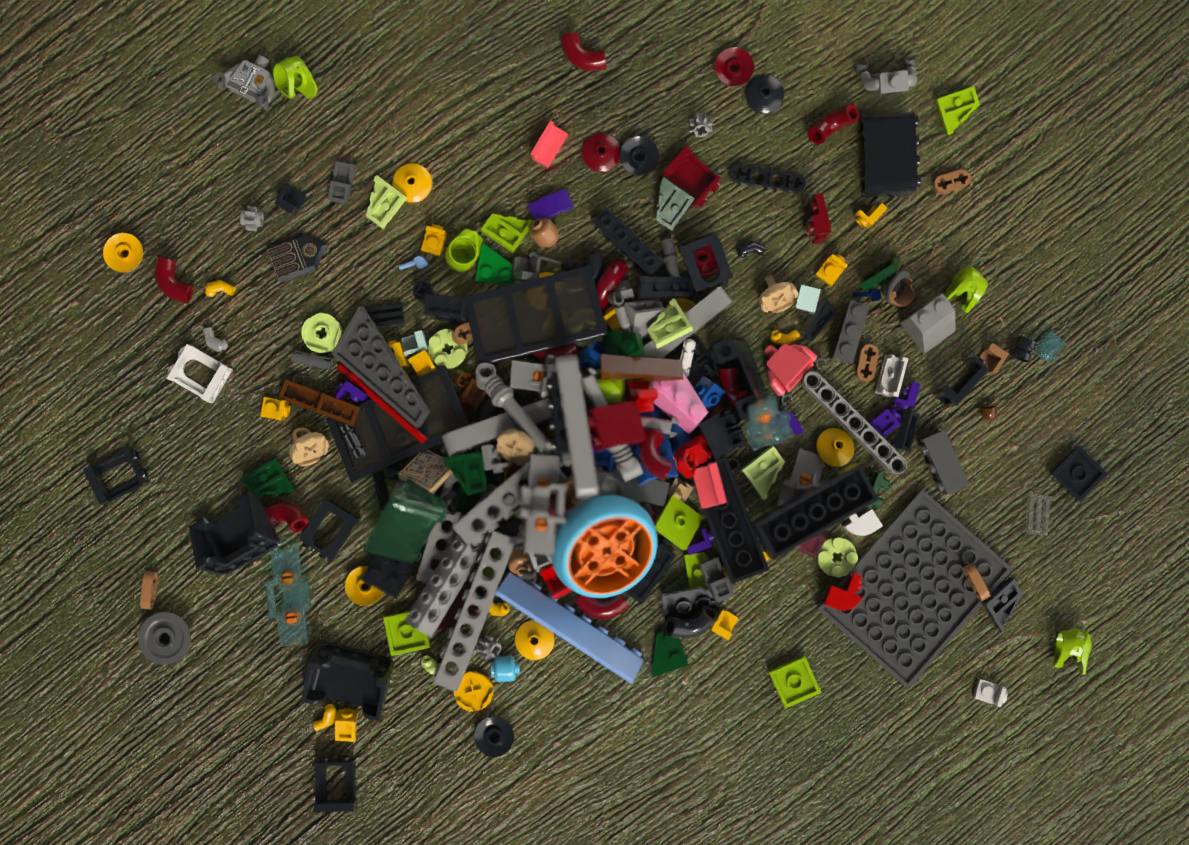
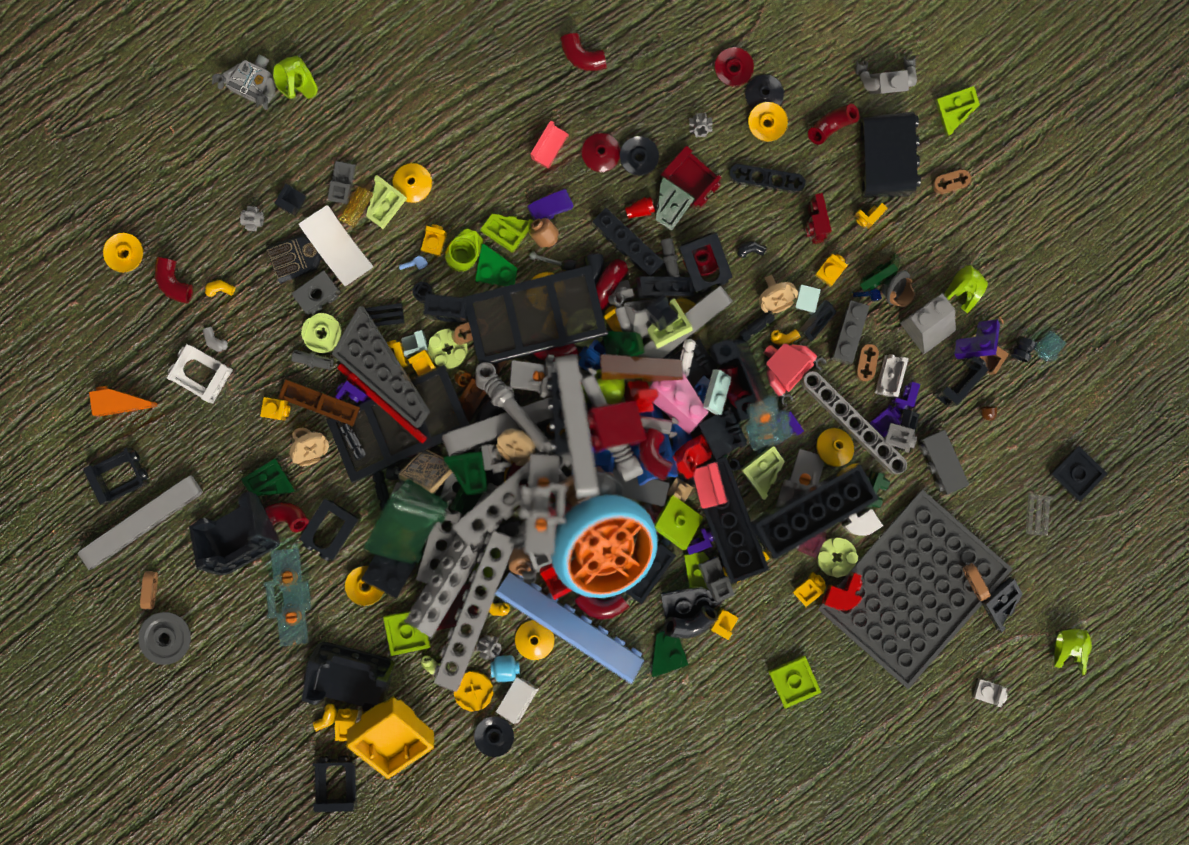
(109, 402): none -> orange slope
(140, 522): none -> light grey beam
(305, 293): none -> dark grey brick
(335, 245): none -> white sticker
(356, 206): none -> clear yellow tile
(390, 737): none -> yellow container
(517, 700): none -> white hinge
(525, 269): dark grey panel -> none
(641, 208): none -> red cone
(661, 314): none -> black panel
(717, 392): none -> light aqua plate
(757, 326): none -> black axle
(768, 112): none -> yellow dish
(810, 589): none -> yellow bracket
(901, 437): none -> light grey bracket
(983, 344): none -> dark purple plate

